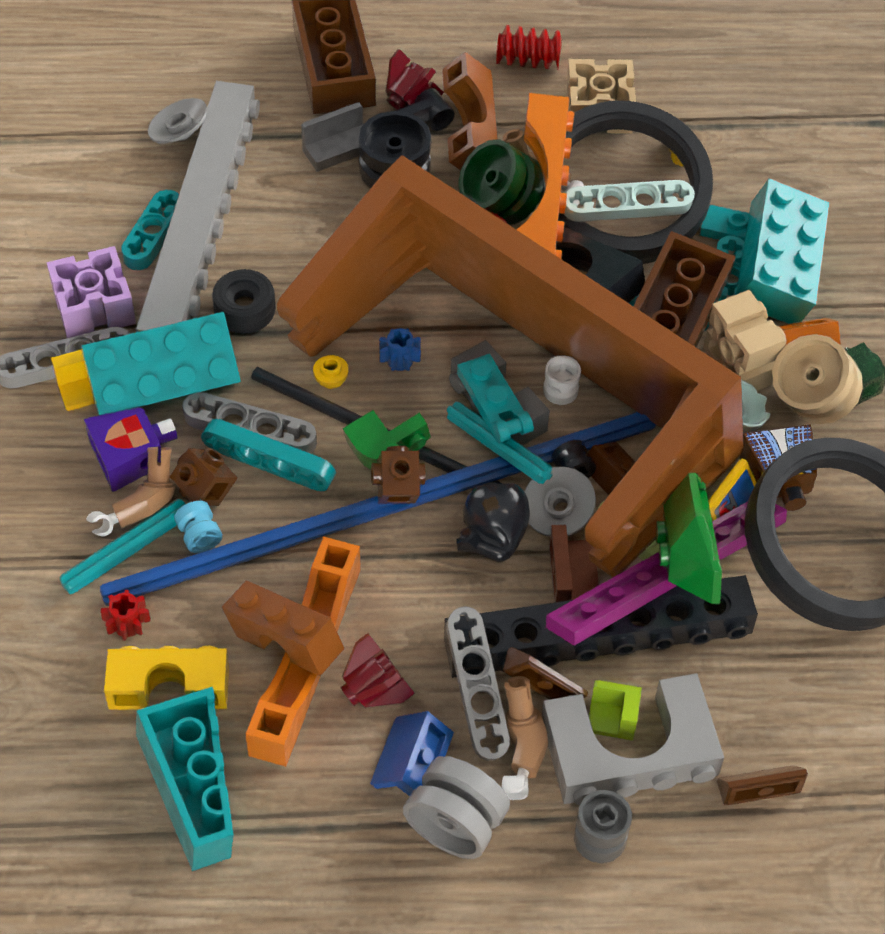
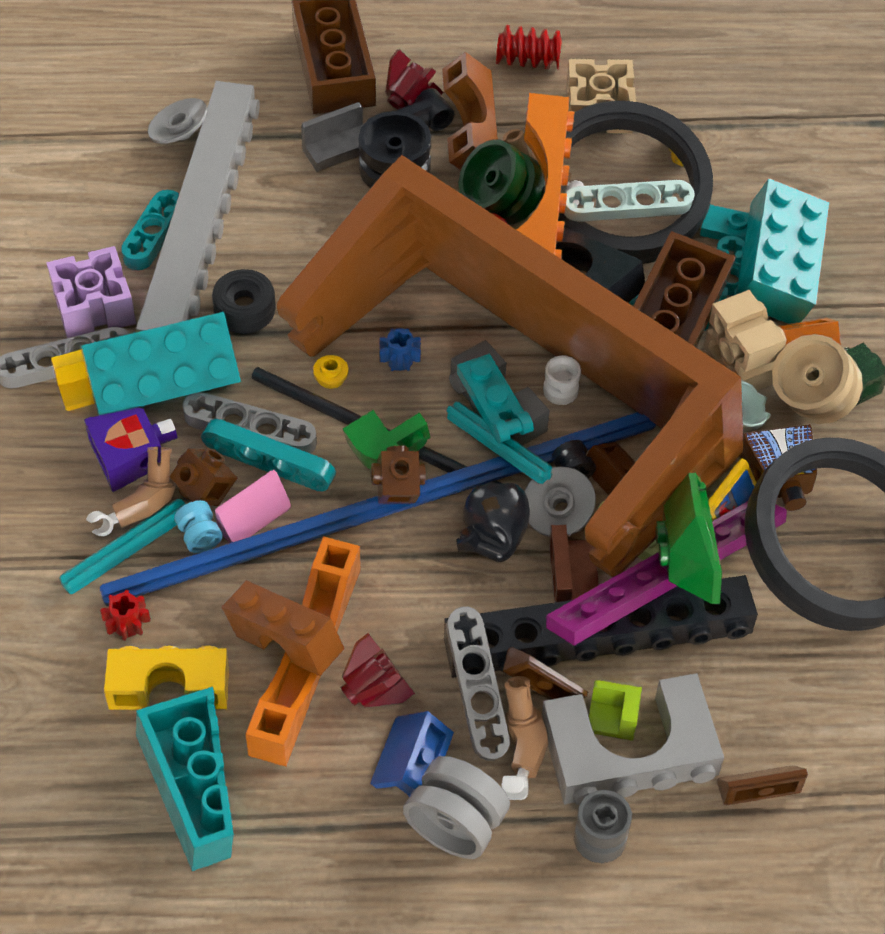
(252, 508): none -> bright pink slope

